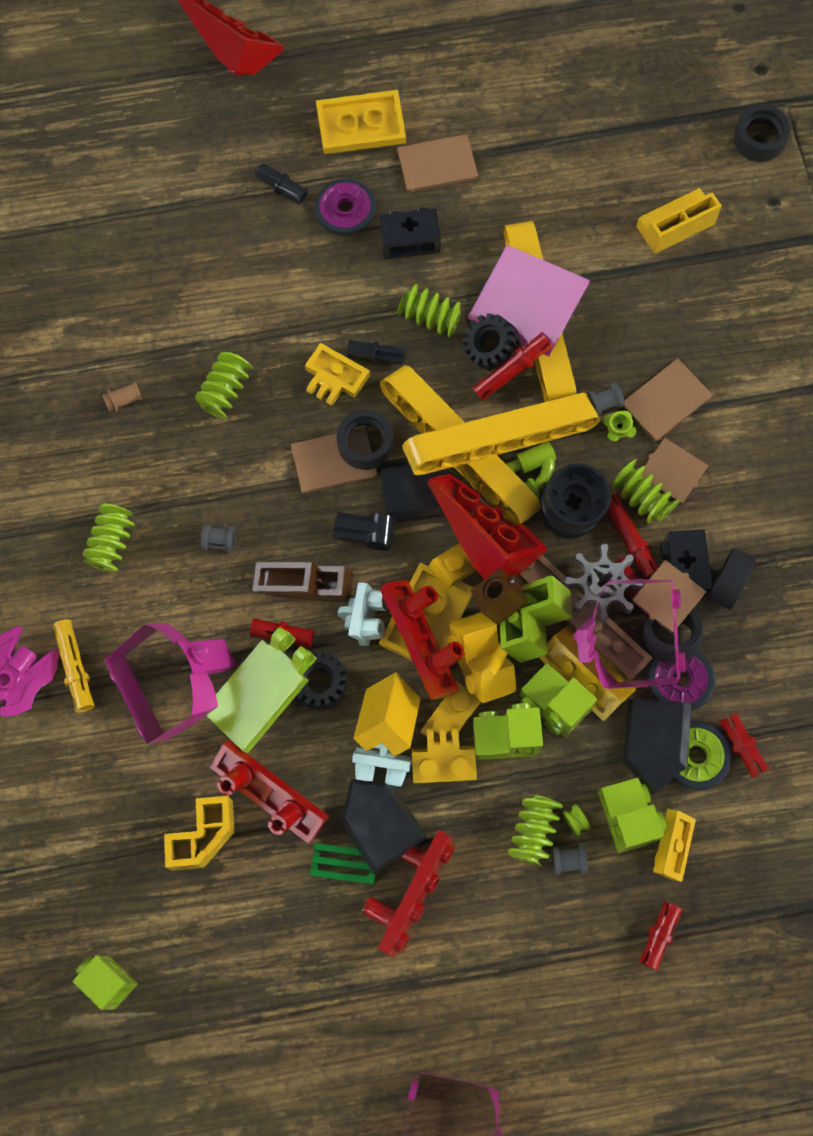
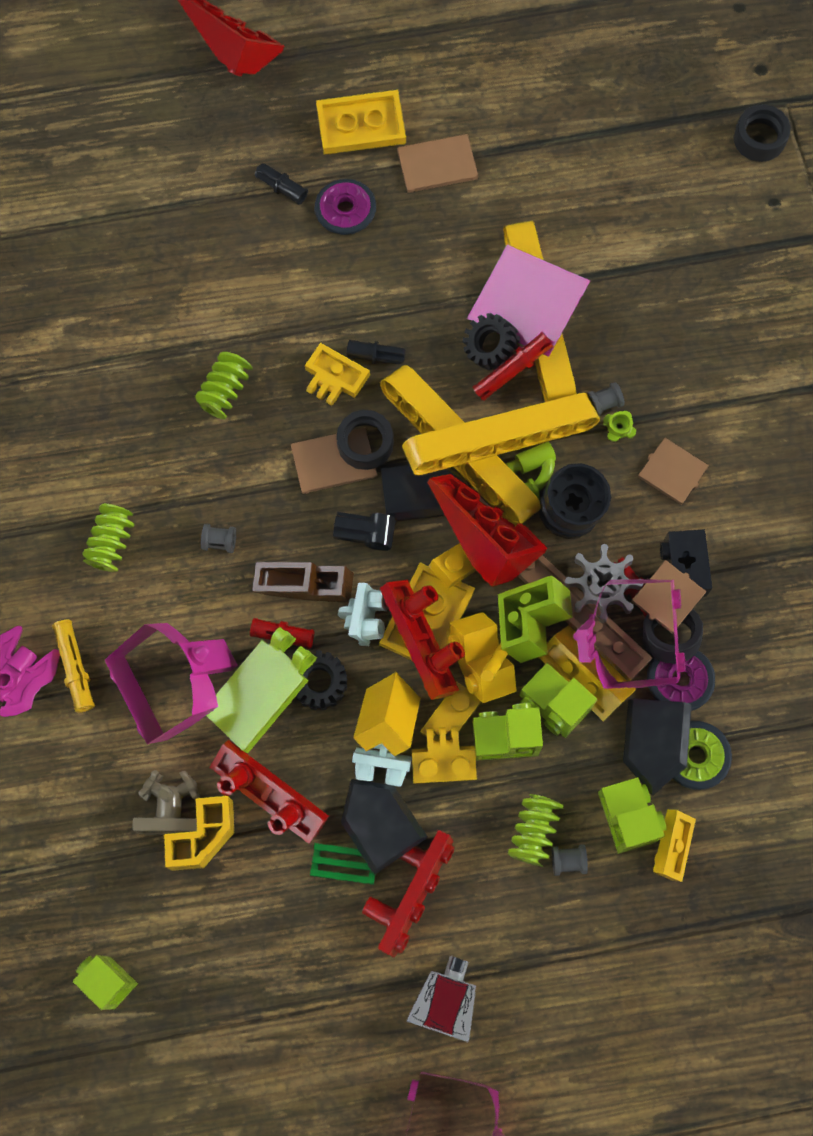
(122, 397): medium nougat pin -> none
(169, 806): none -> dark tan piece
(421, 241): black brick -> none
(430, 309): lime piece -> none
(446, 1002): none -> torso
(499, 596): reddish brown brick -> none
(576, 820): lime bush -> none
(631, 537): red pin -> none
(644, 493): lime piece -> none
(660, 935): red pin -> none
(667, 400): medium nougat piece -> none
(679, 220): yellow piece -> none
(732, 578): black tyre -> none
(744, 745): red pin -> none

